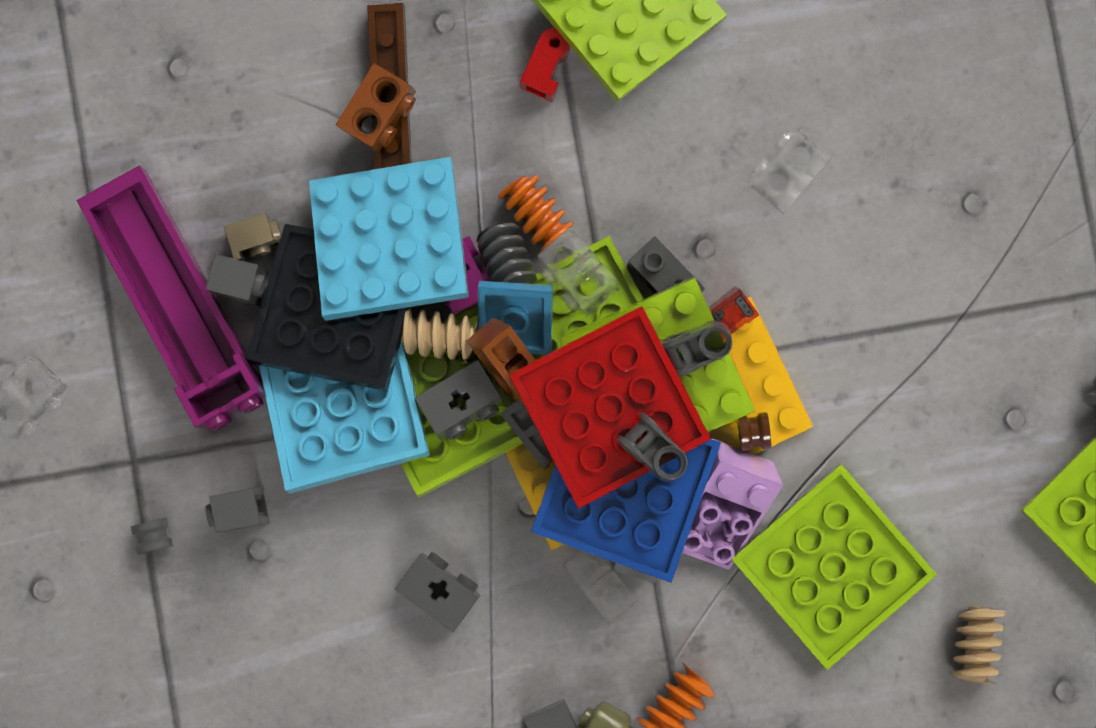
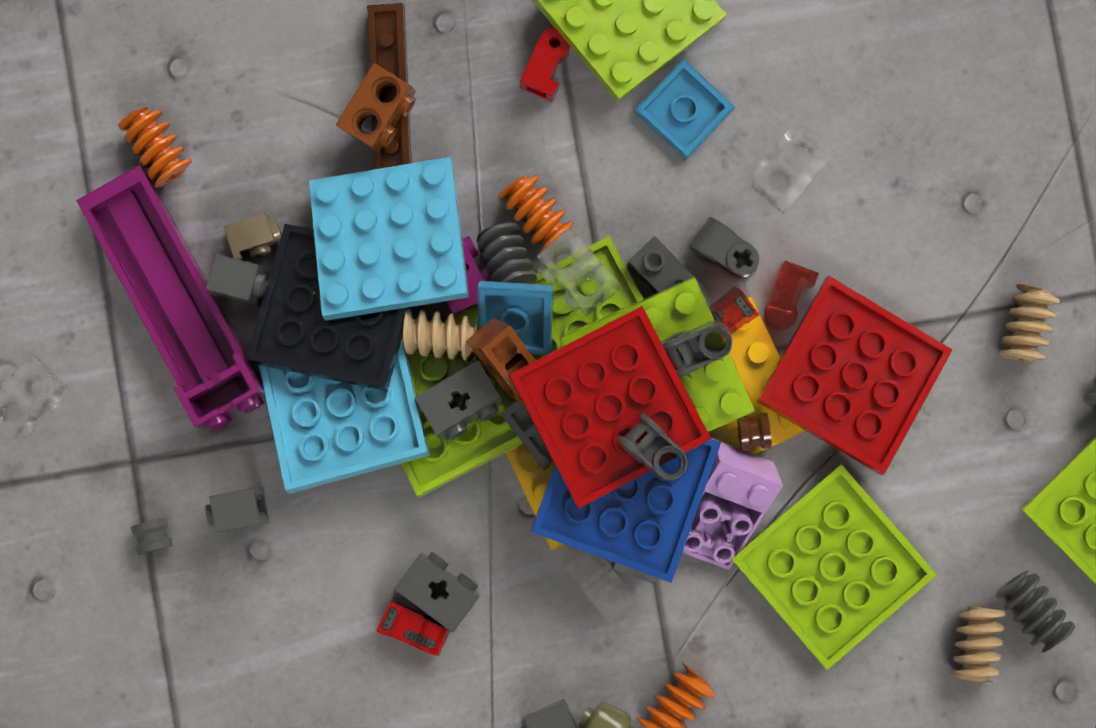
(154, 145): none -> orange piece
(413, 628): none -> red leg
(684, 109): none -> dark azure tile
(720, 245): none -> dark grey piece
(781, 305): none -> clear red leg
(854, 375): none -> red plate
(1029, 324): none -> tan piece
(1036, 610): none -> dark grey piece

